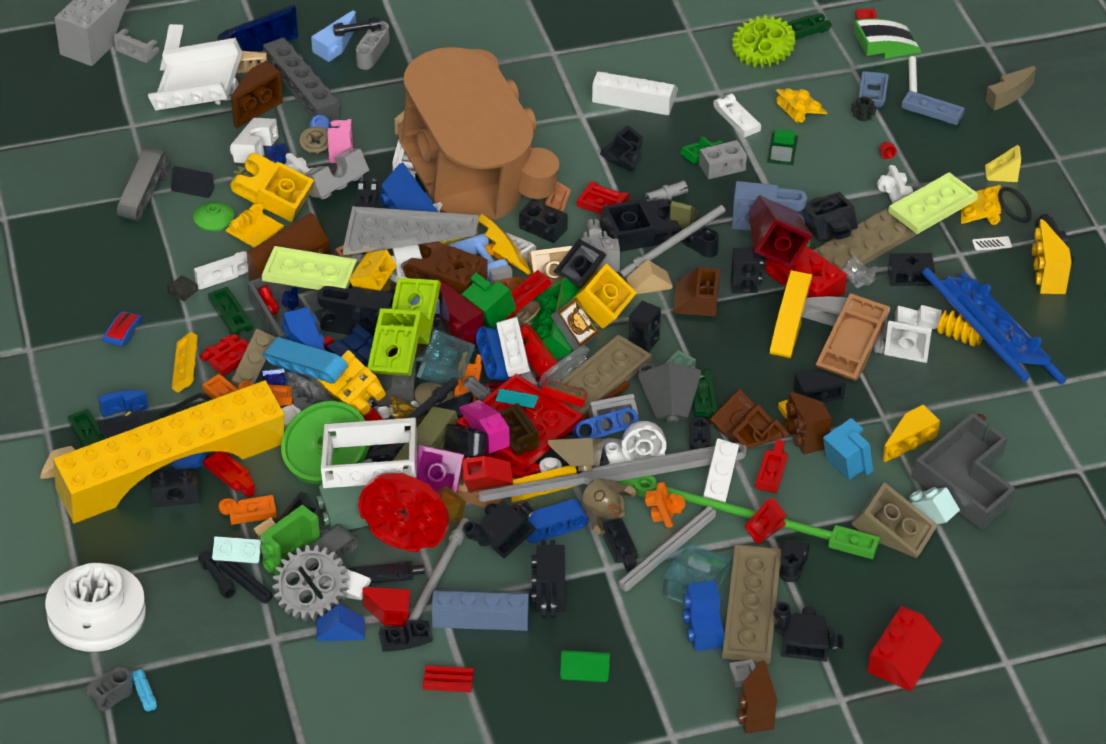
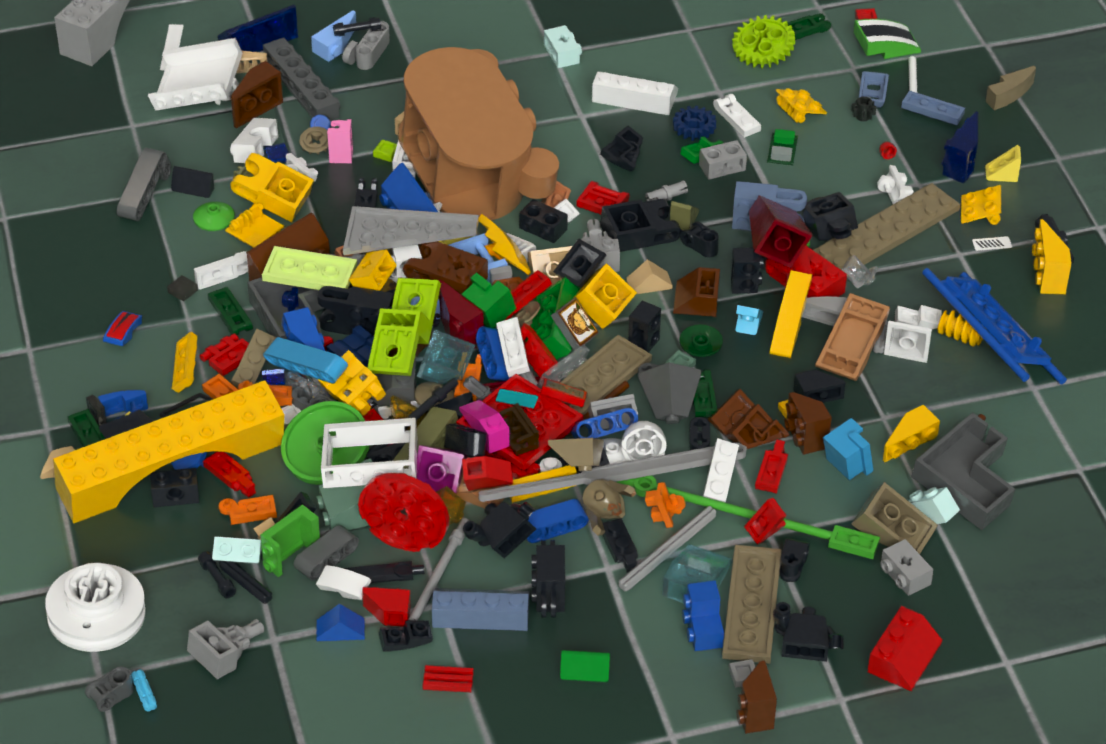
(96, 409): none -> clear smoke tile
(135, 48): light grey hinge -> none
(221, 647): none -> light grey brick
(268, 299): red arm -> none
(293, 595): light grey gear -> none
(349, 53): none -> light grey tile
(350, 167): light grey arch -> none
(385, 150): none -> lime tile
(562, 46): none -> light aqua brick
(566, 207): none -> white tile
(672, 241): light grey bar -> none
(694, 122): none -> dark blue gear
(701, 340): none -> dark green dish
(748, 319): none -> medium azure slope
(906, 567): none -> light grey brick
(907, 269): black brick -> none
(933, 203): yellowish green plate -> none
(962, 151): none -> clear blue slope
(1021, 198): black piece -> none

